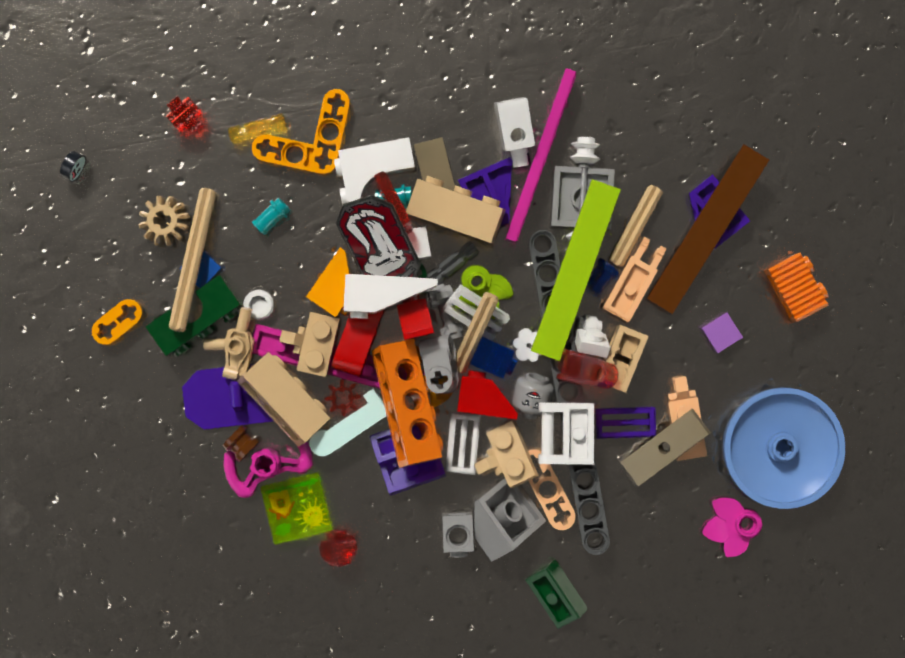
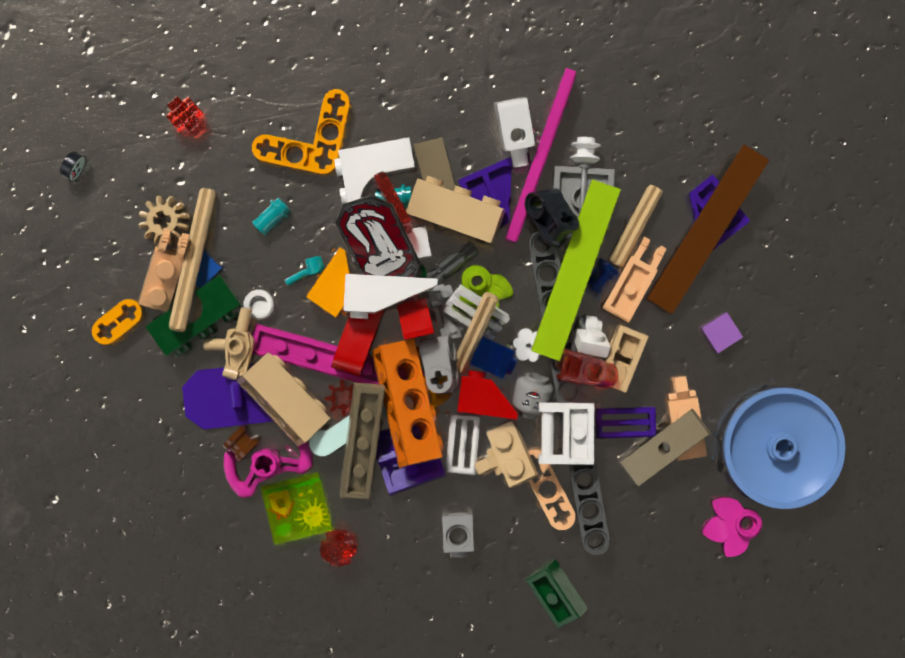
(163, 273): none -> light nougat hinge
(256, 128): clear yellow axle -> none
(314, 266): none -> teal hand
(314, 343): tan hinge -> none
(362, 440): none -> dark tan tile
(504, 519): light grey slope -> none
(551, 213): none -> black piece
(797, 287): orange brick -> none

